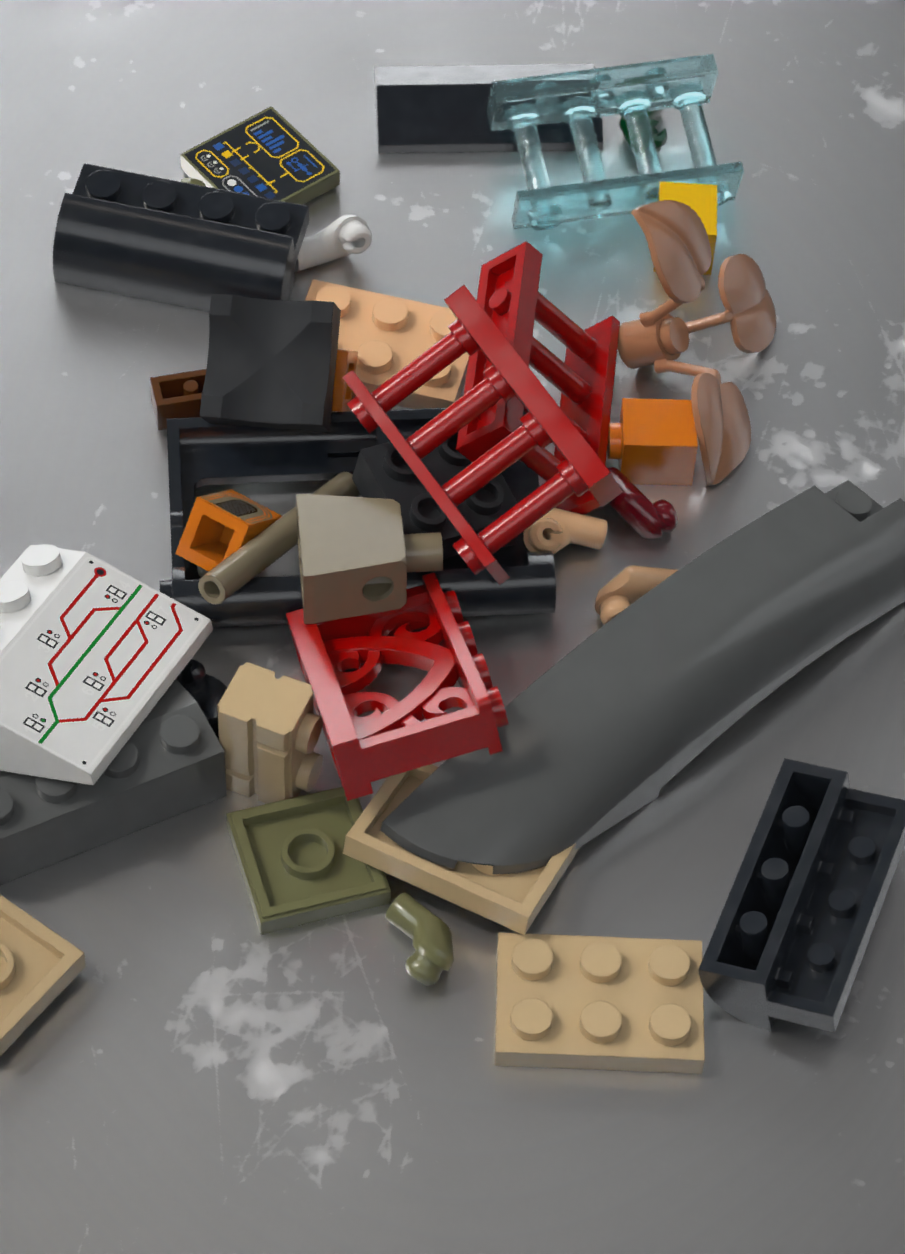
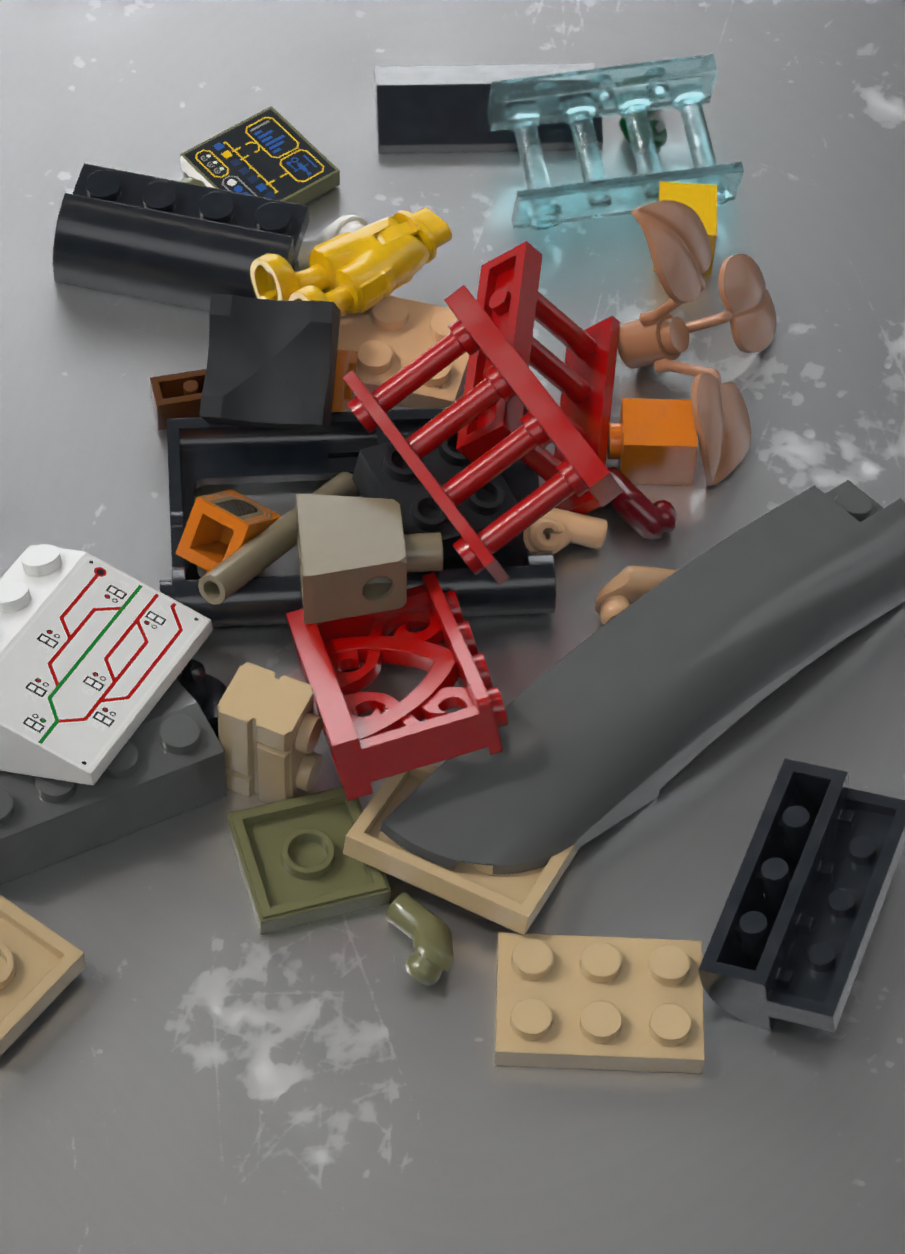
(356, 266): none -> yellow piece

